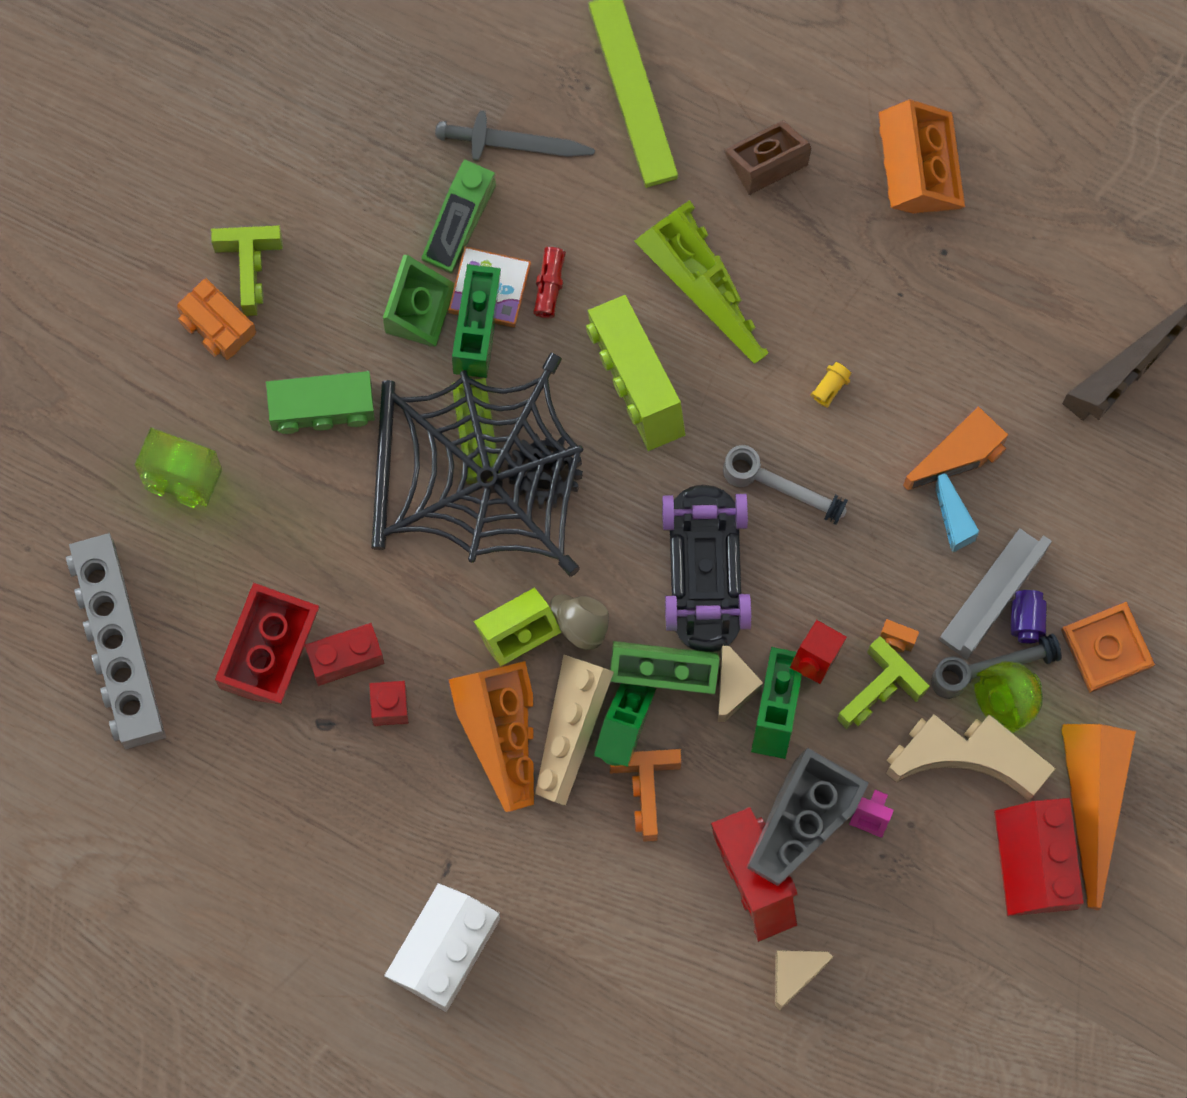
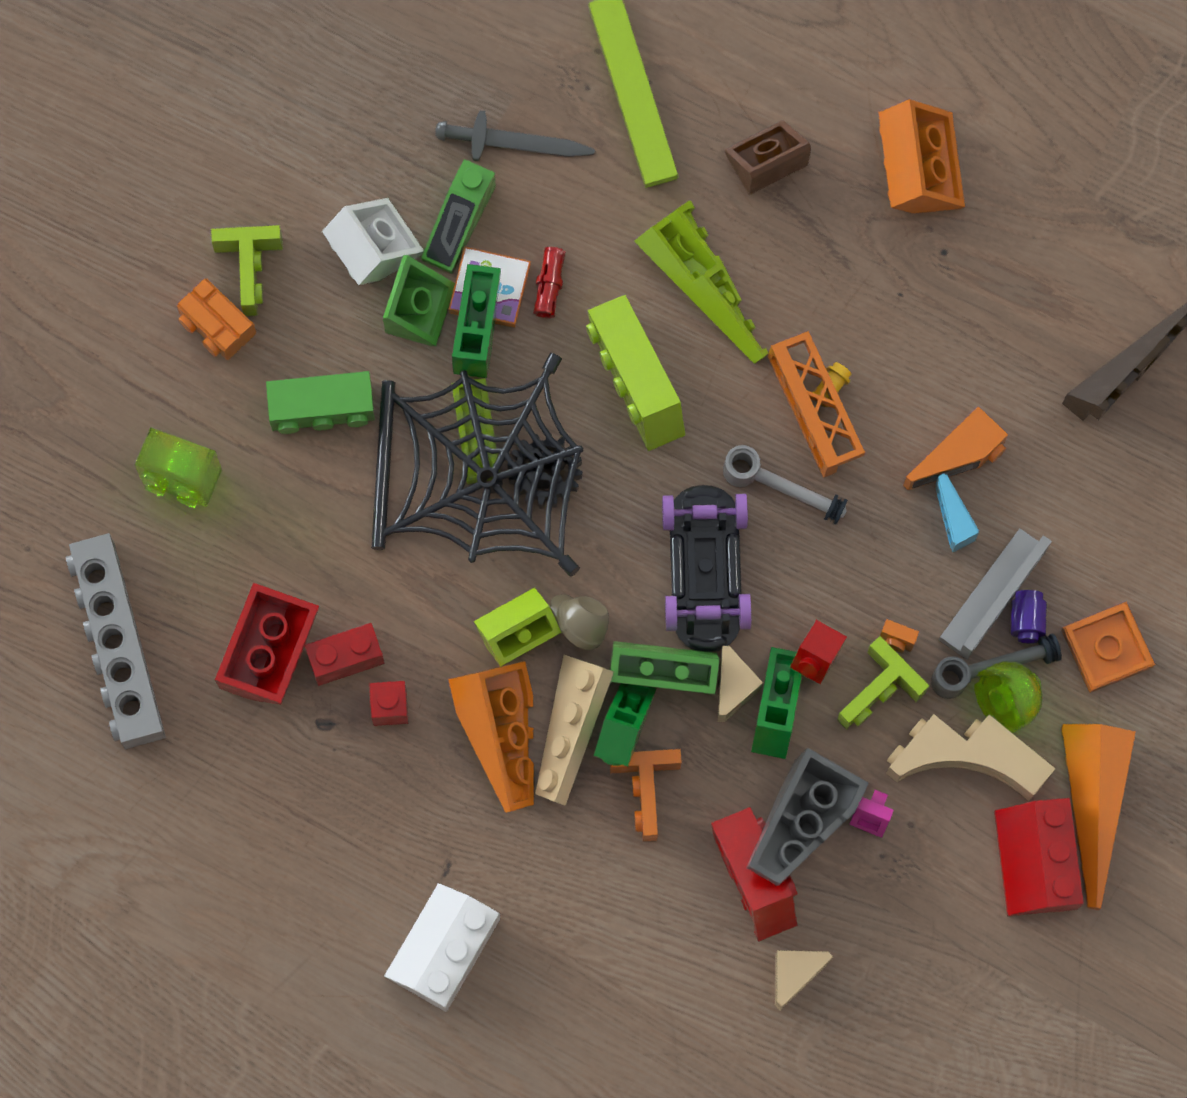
(371, 240): none -> white slope
(803, 408): none -> orange fence

